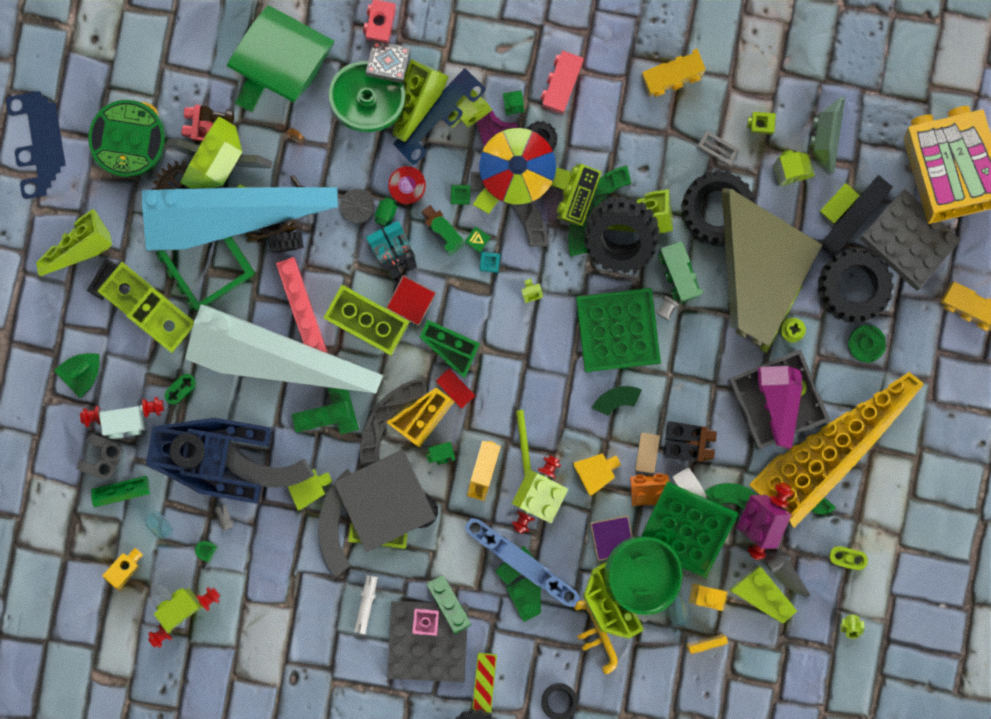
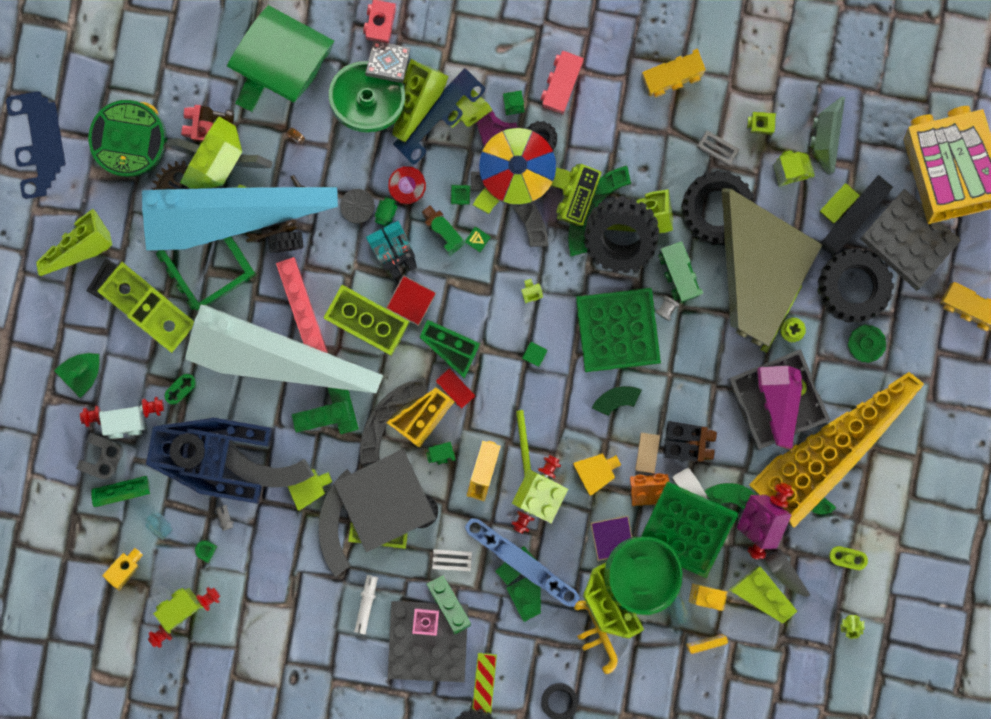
(457, 568): none -> white tile
(489, 262): teal tile -> none
(534, 354): none -> green tile

